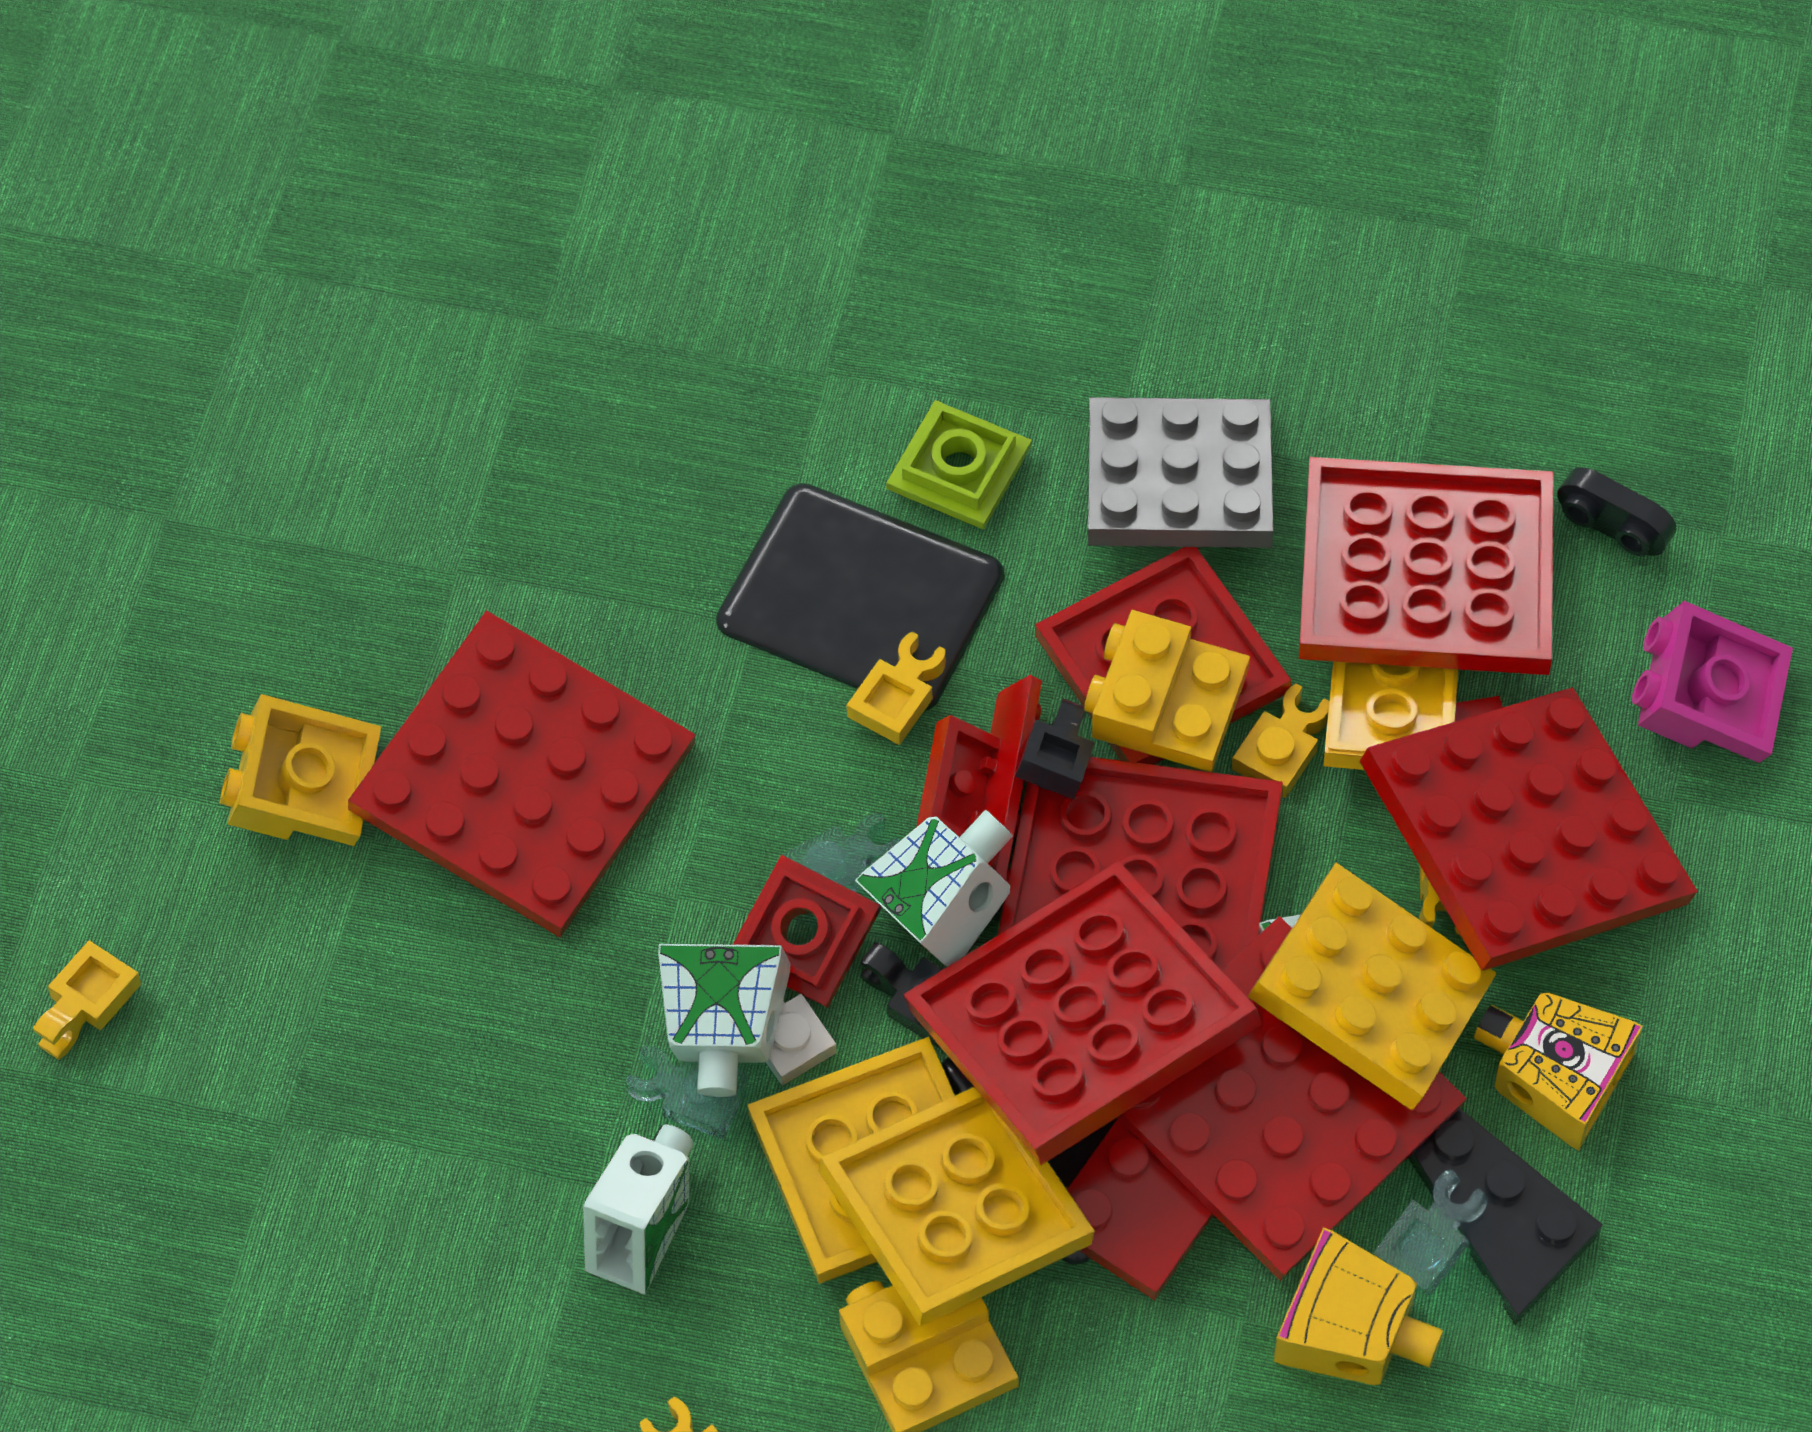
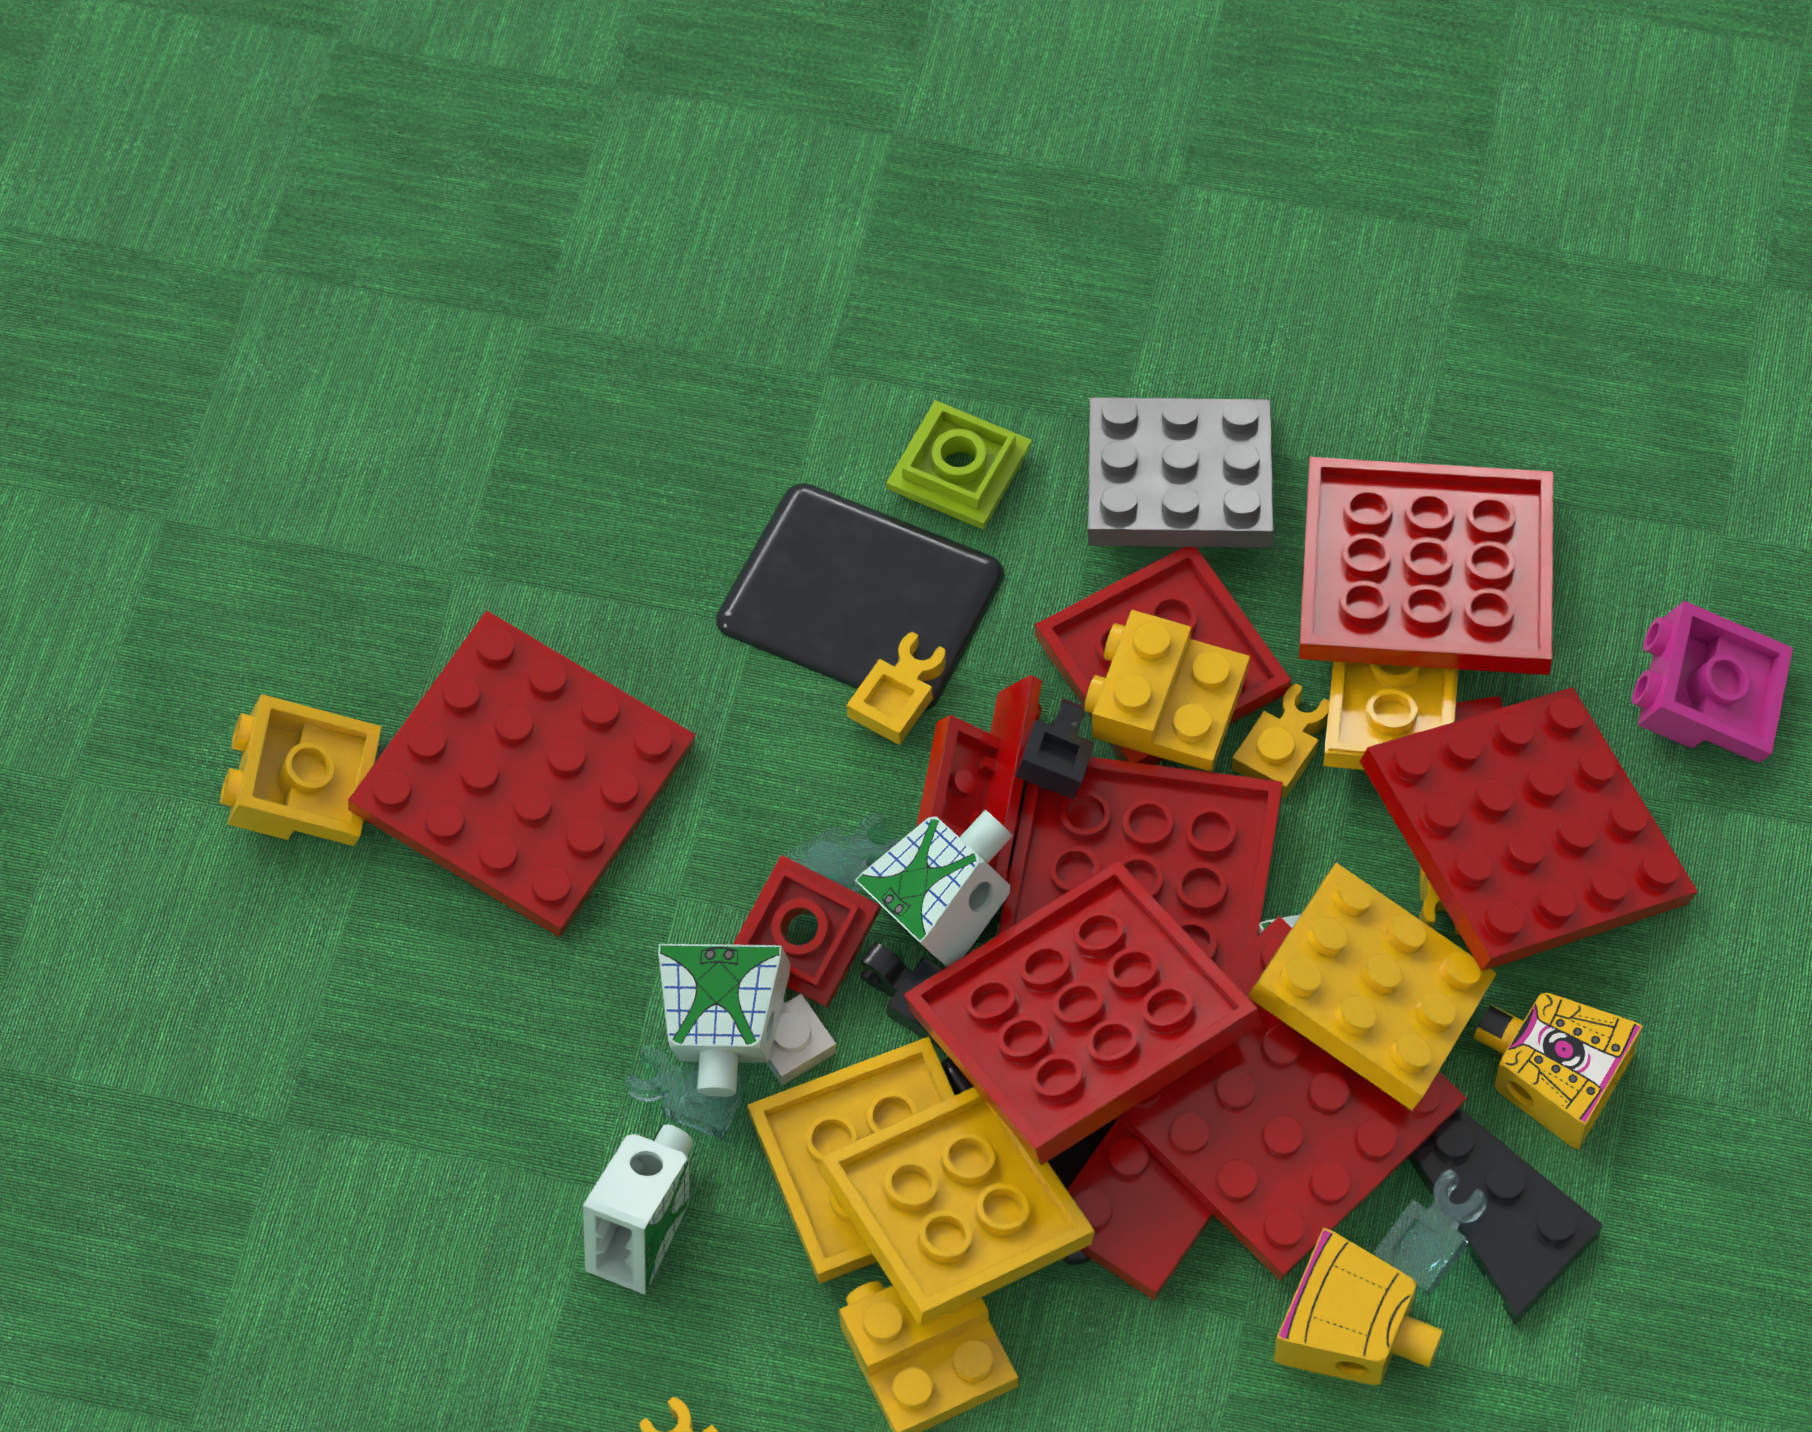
(85, 990): yellow plate -> none
(1616, 511): black plate -> none

